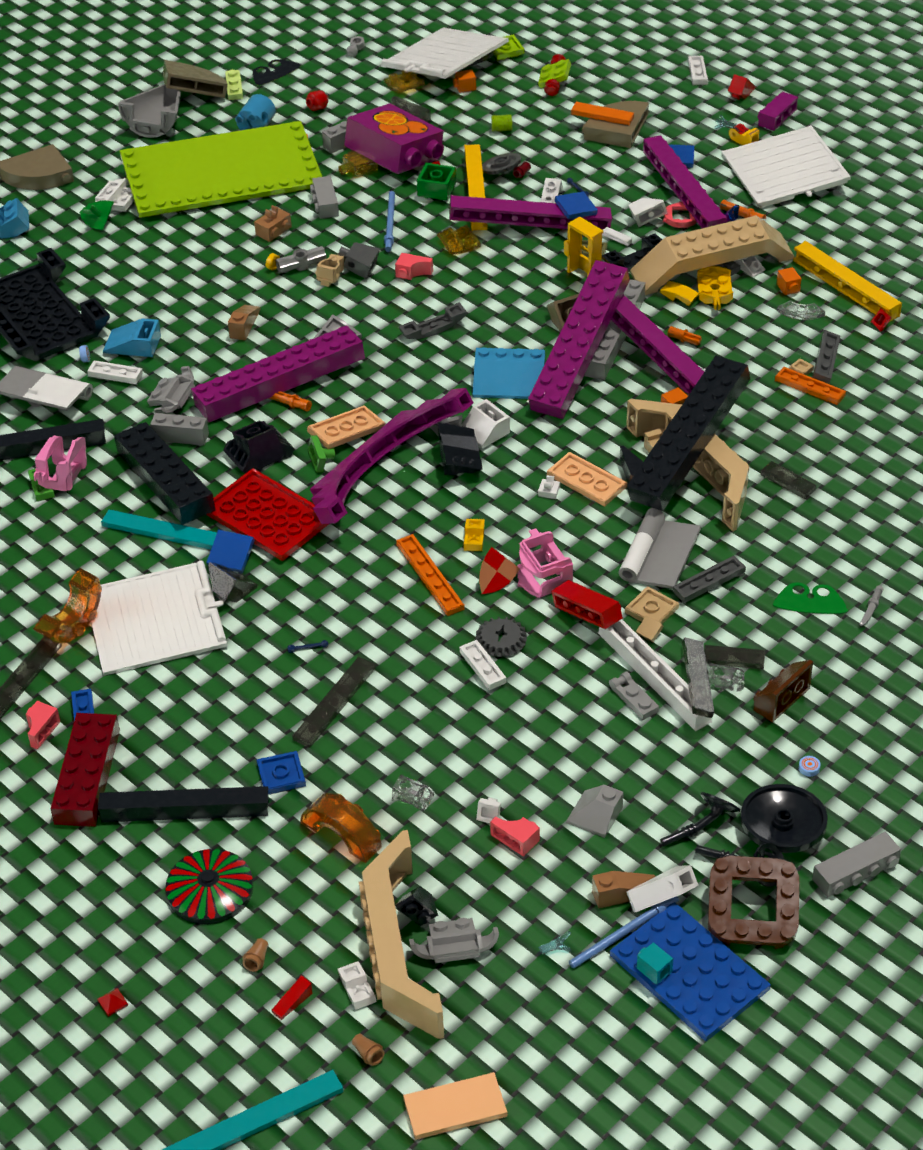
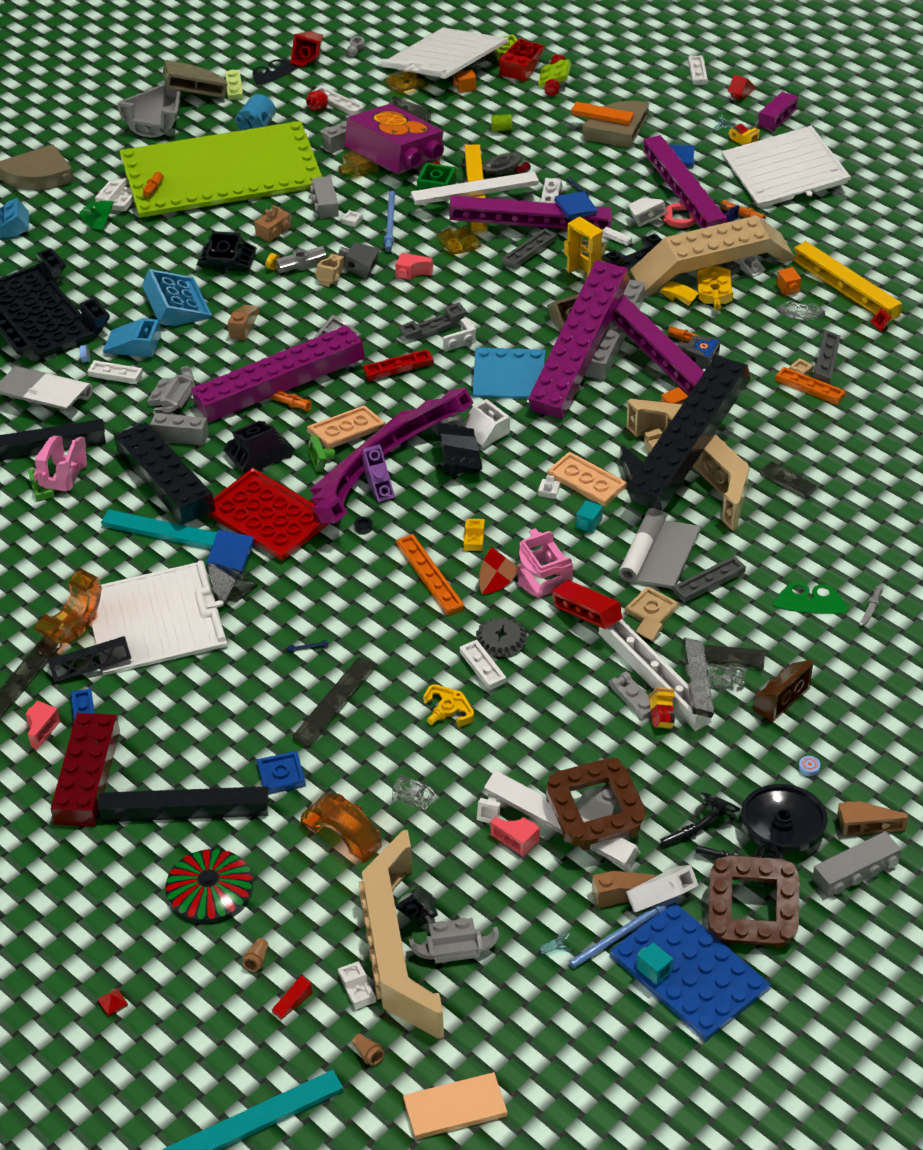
(83, 653): none -> black fence
(152, 184): none -> orange axle
(175, 298): none -> dark azure slope
(226, 252): none -> black slope
(305, 47): none -> red slope
(341, 102): none -> white tile
(352, 218): none -> white tile
(363, 525): none -> black tile
(377, 473): none -> medium lavender slope
(398, 364): none -> red plate
(451, 702): none -> yellow piece
(464, 337): none -> white bracket
(475, 188): none -> white tile
(520, 60): none -> red slope
(529, 248): none -> dark grey plate
(535, 806): none -> white tile
(582, 833): none -> reddish brown plate
(589, 516): none -> teal brick
(662, 708): none -> leg
(701, 350): none -> dark grey torso
(865, 818): none -> medium nougat slope

